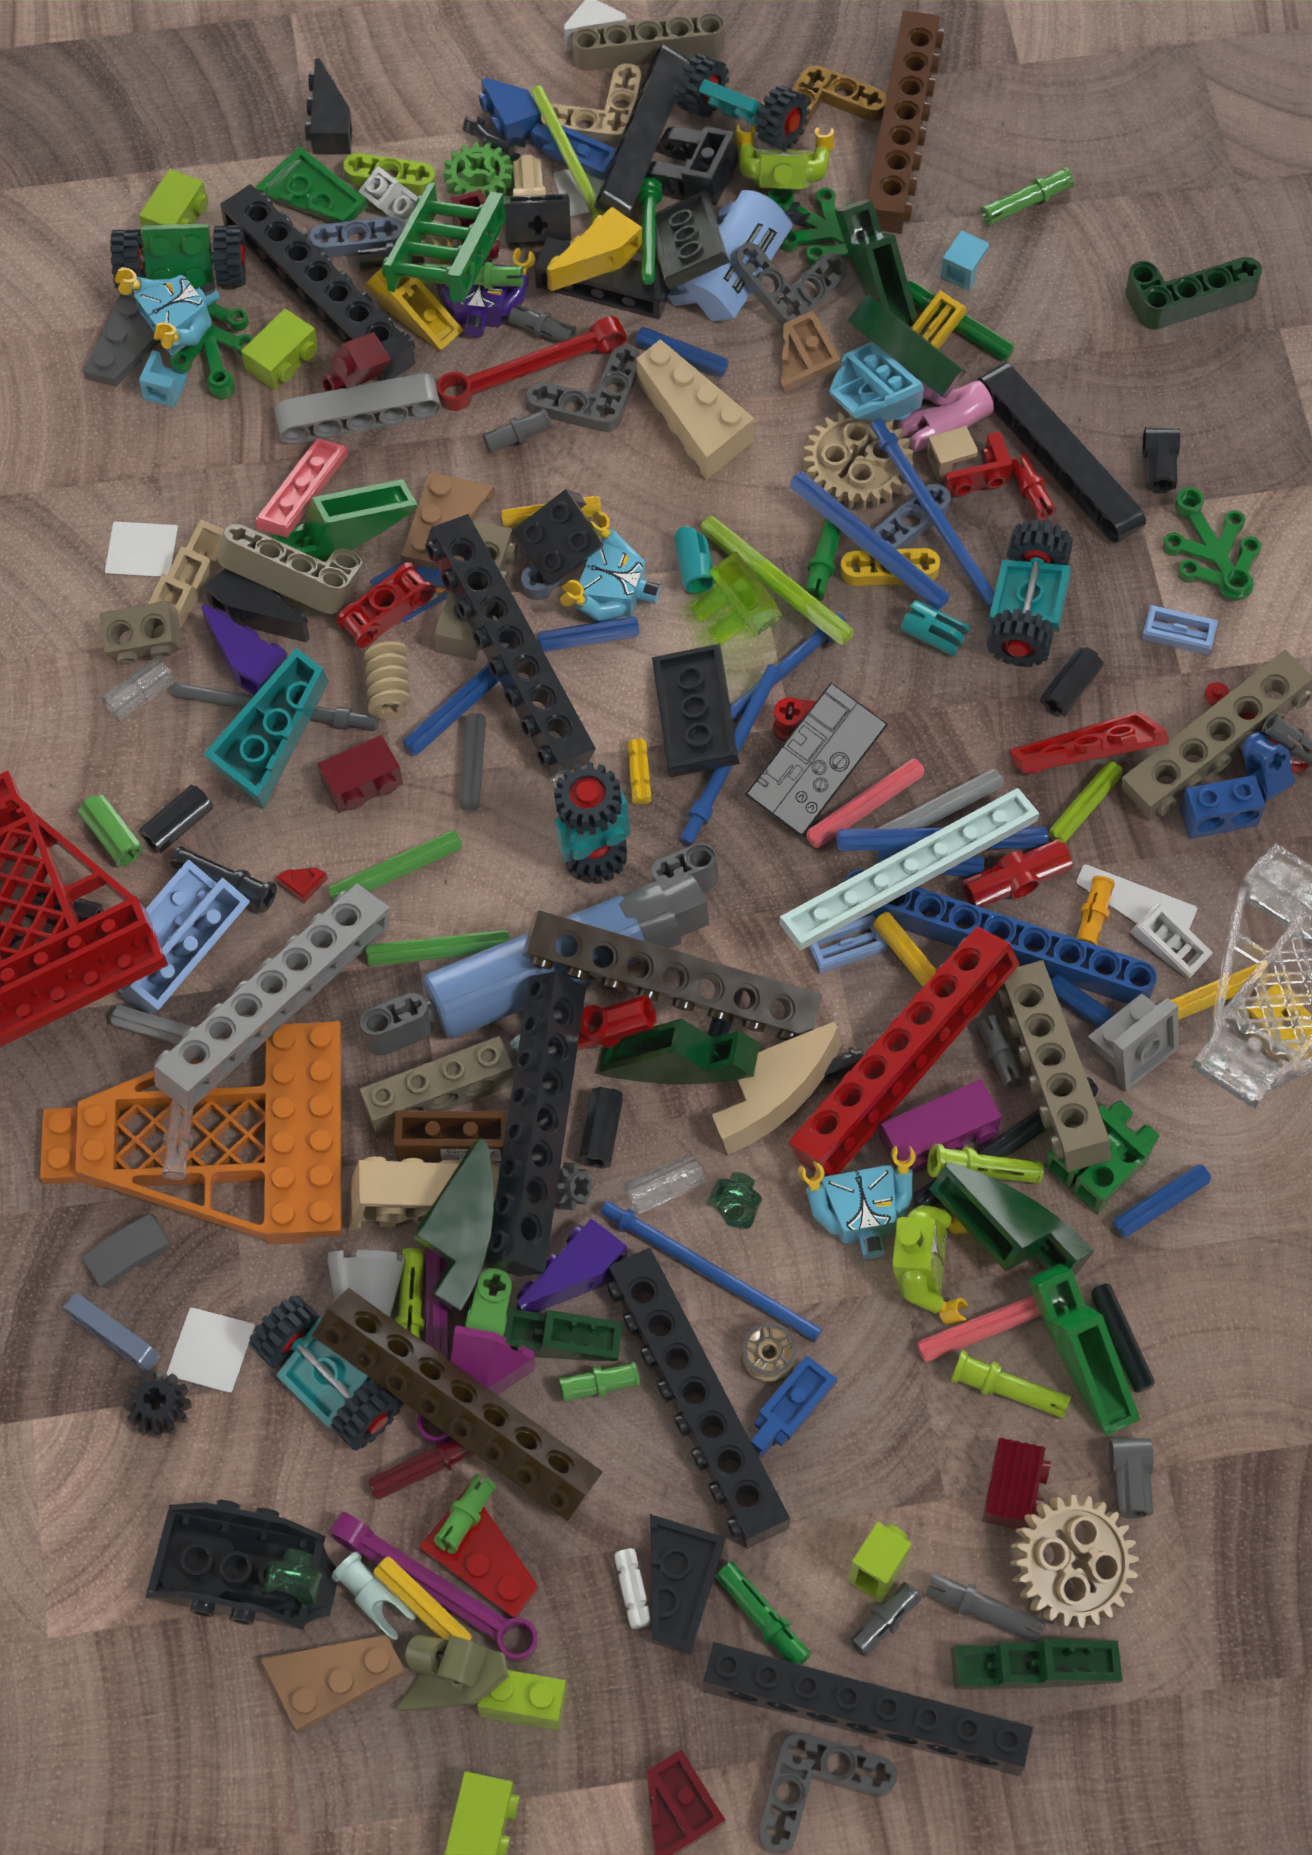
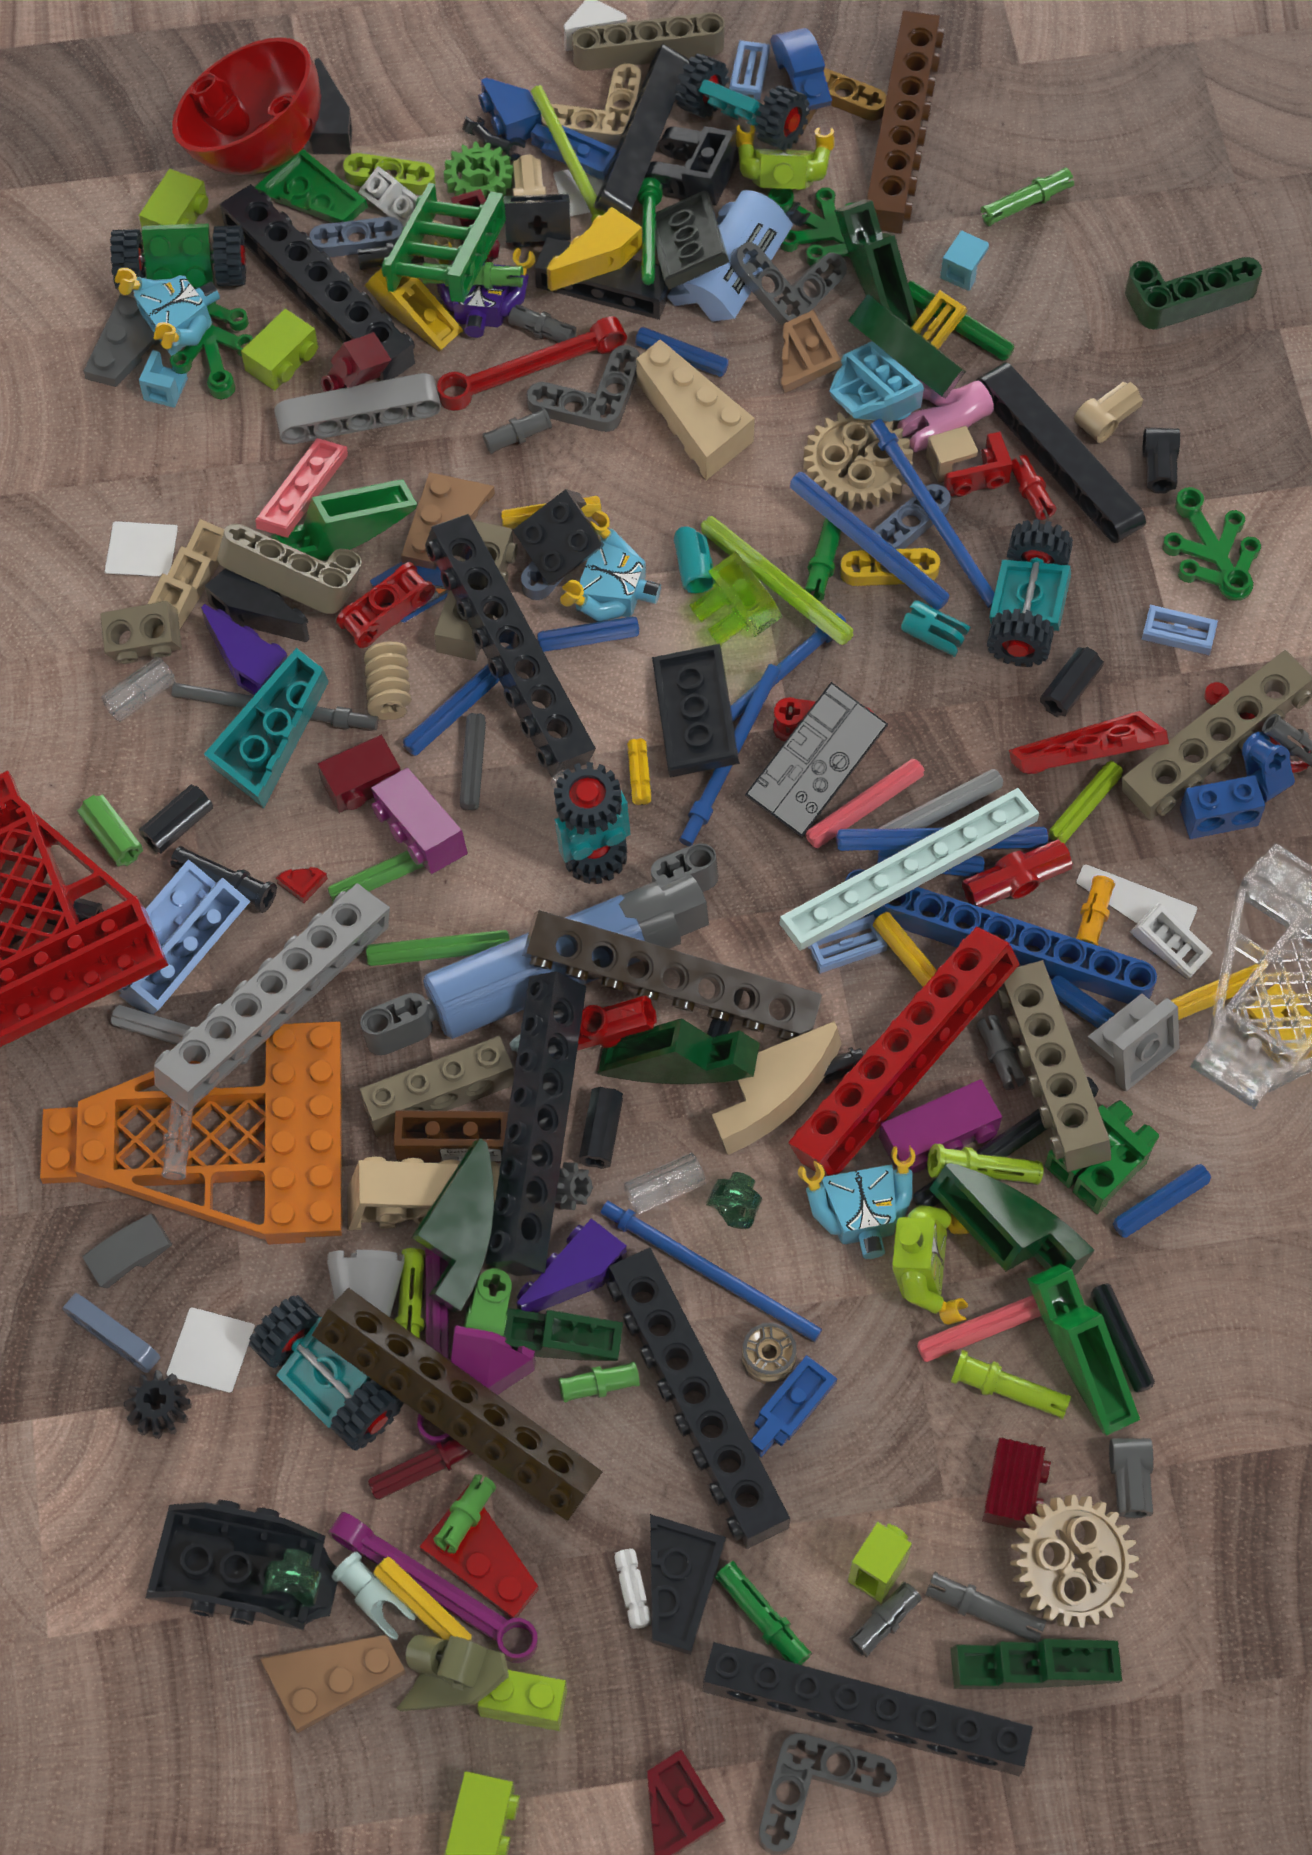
(271, 105): none -> red piece
(418, 821): none -> brick
(746, 88): none -> light blue tile
(804, 63): none -> blue arch
(1103, 416): none -> tan piece

